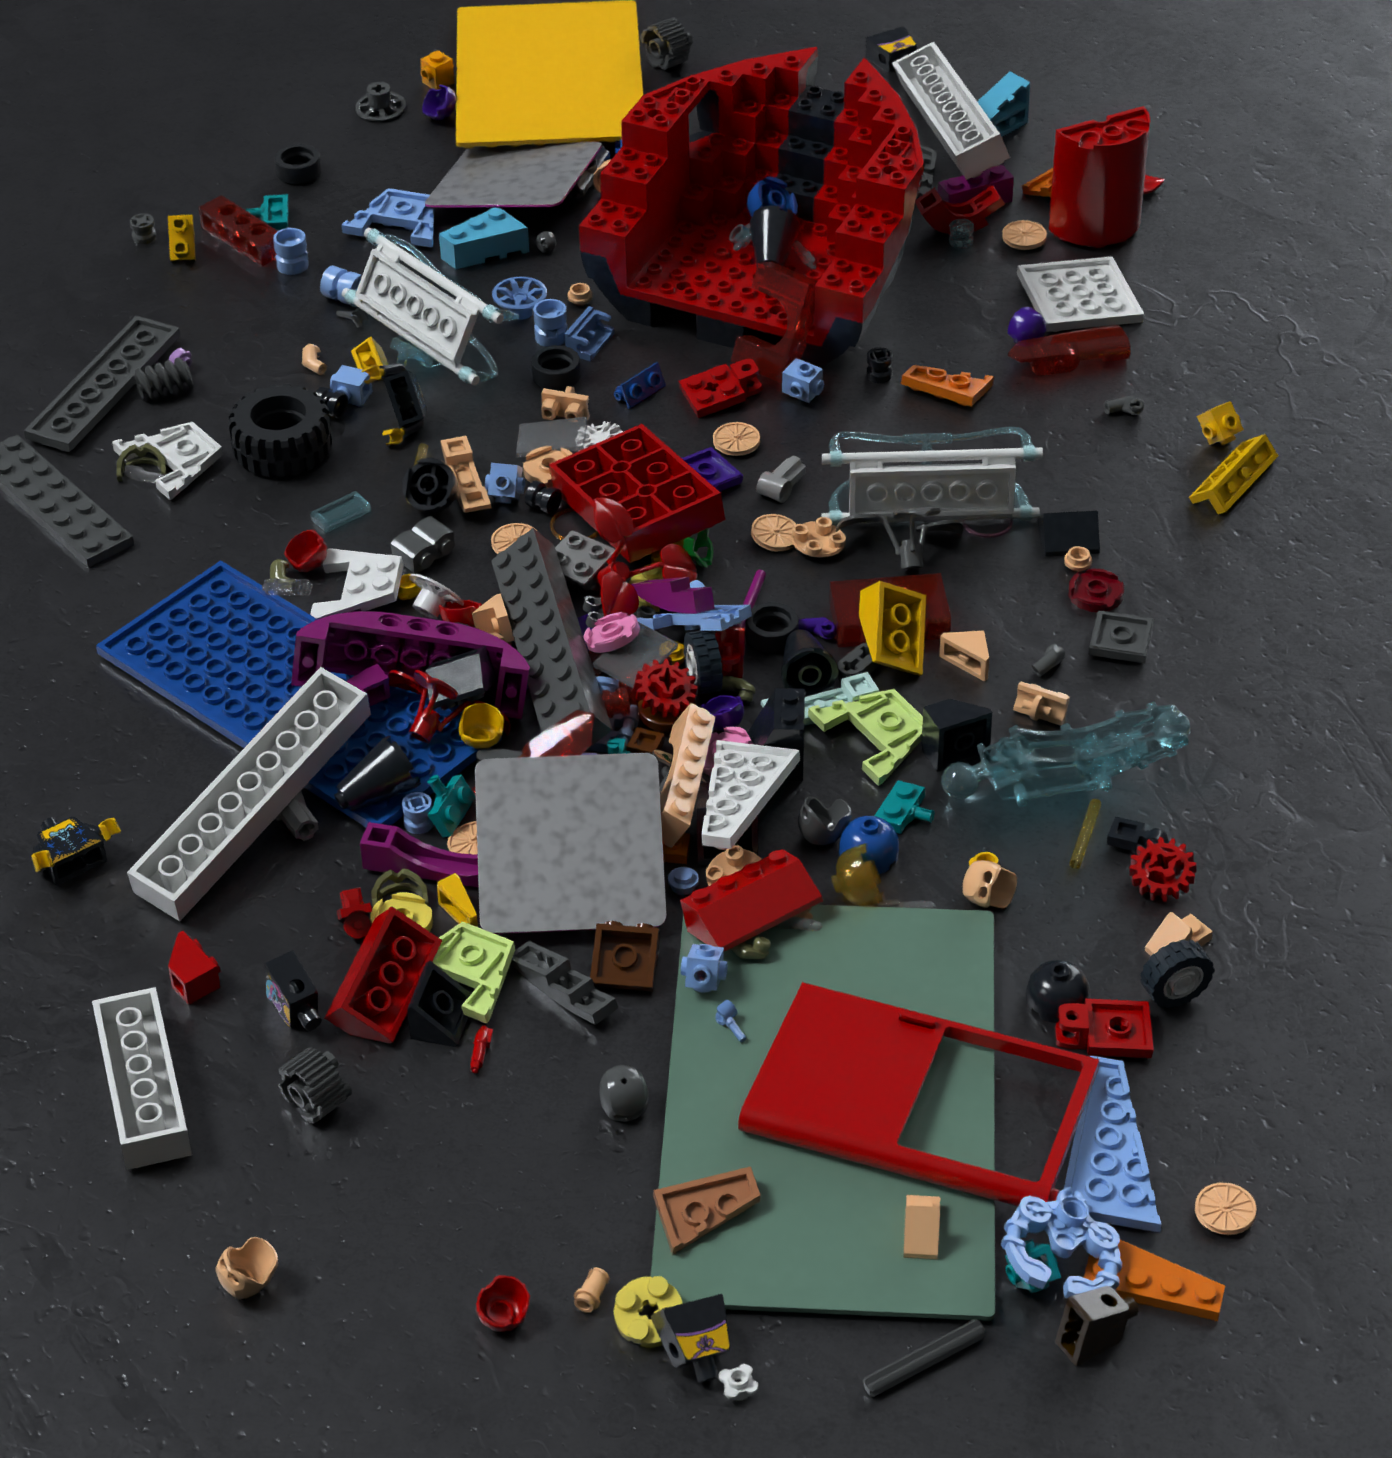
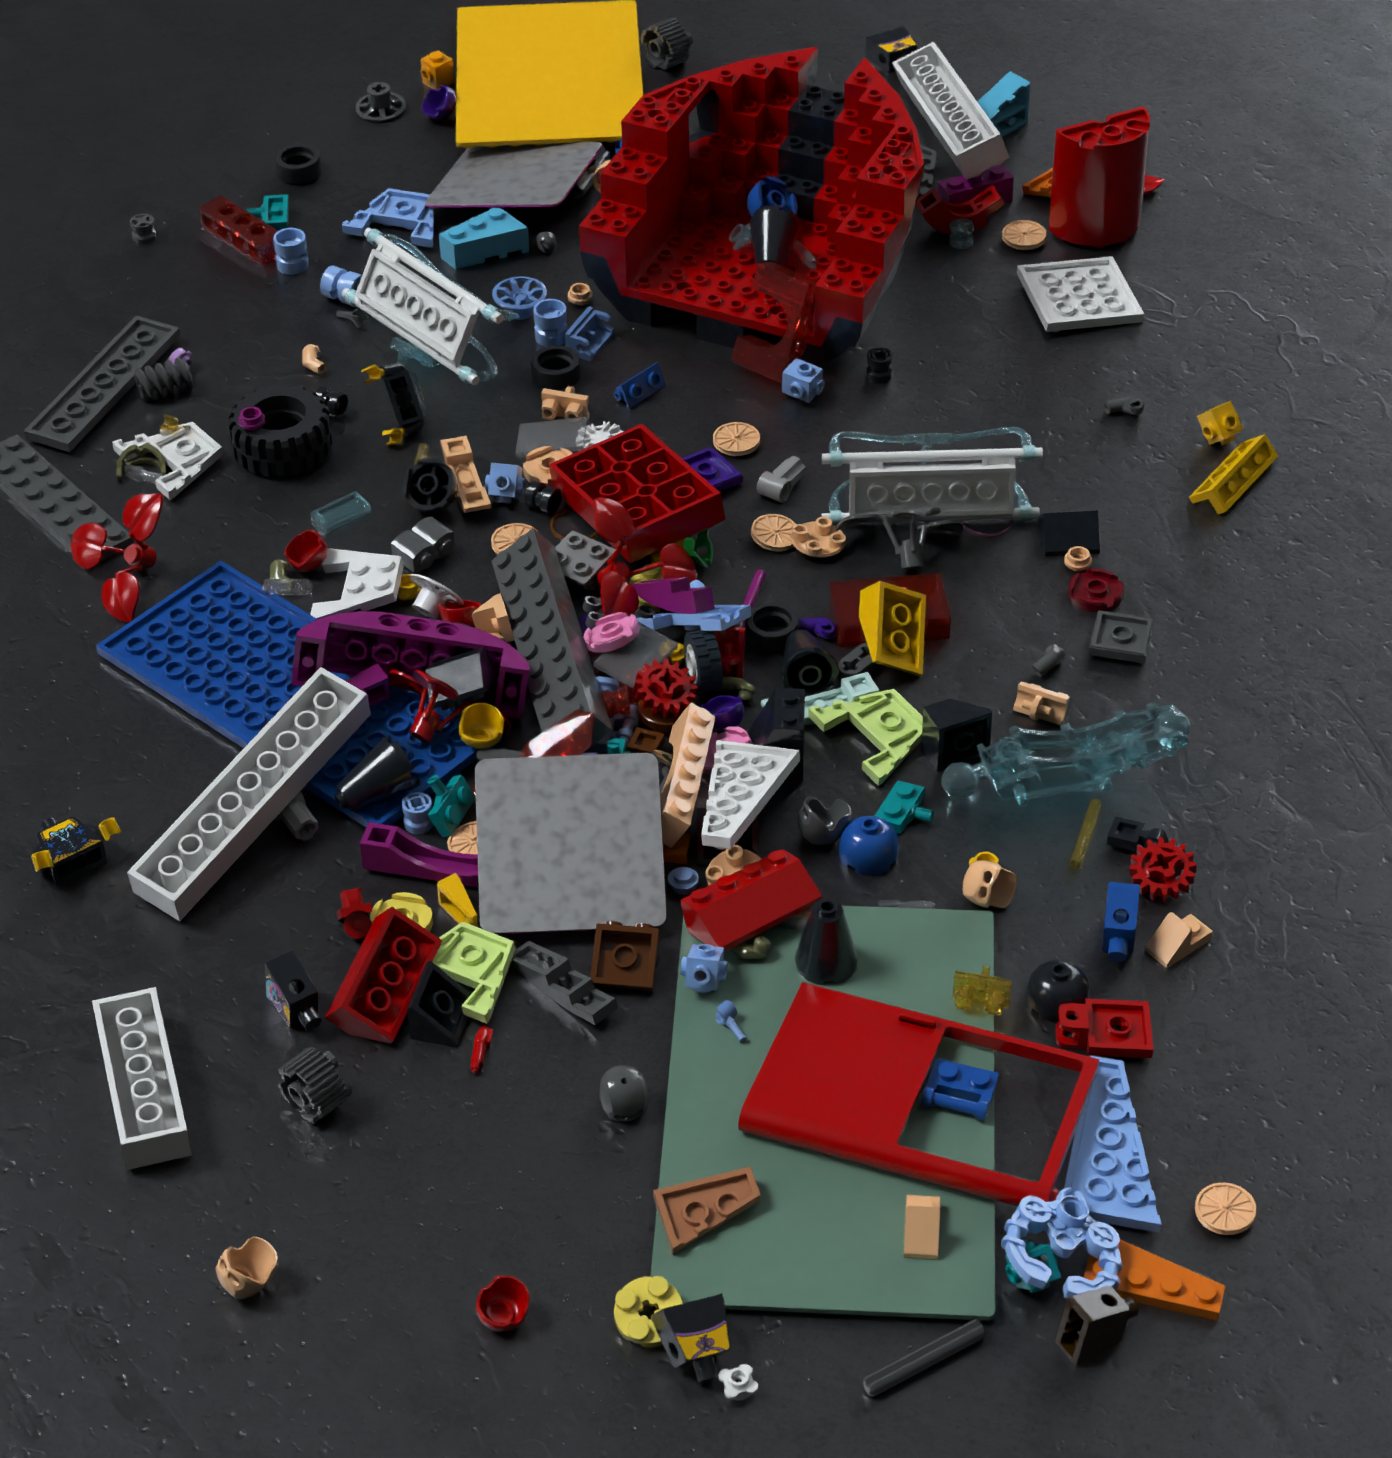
(87, 546): none -> red plant
(170, 423): none -> clear yellow hand
(181, 237): yellow hips -> none
(191, 970): red slope -> none
(251, 418): none -> magenta plate
(351, 382): light blue brick -> none
(369, 354): yellow slope -> none
(421, 889): olive helmet -> none
(588, 1296): light nougat pin -> none
(729, 386): red plate -> none
(826, 945): none -> black cone
(857, 877): clear yellow cylinder -> none
(957, 387): orange wing -> none
(960, 1088): none -> blue plate
(966, 651): light nougat slope -> none
(981, 989): none -> clear yellow hips
(1026, 324): dark purple hair -> none
(1064, 351): clear red panel -> none
(1120, 928): none -> blue torso
(1177, 973): black wheel -> none

